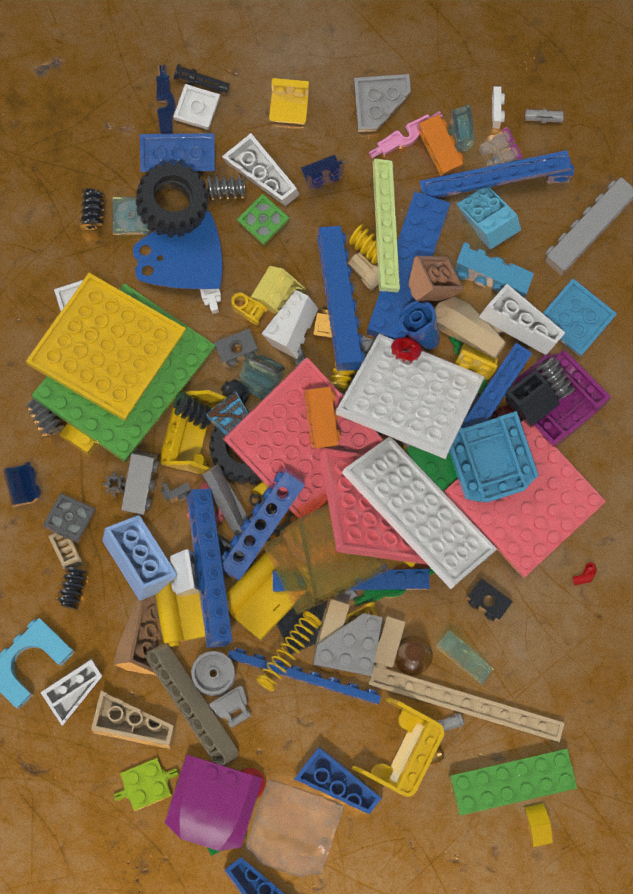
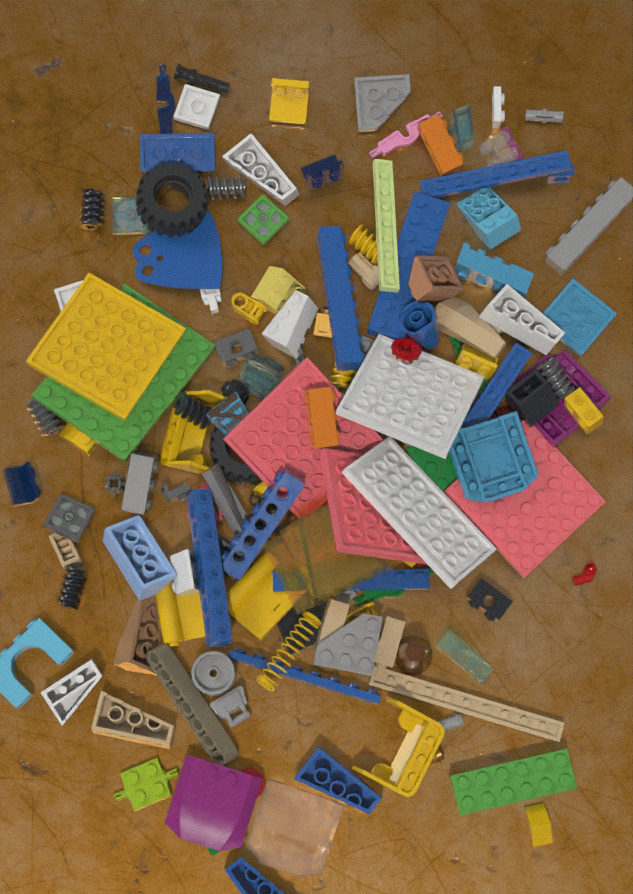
(583, 411): none -> yellow brick

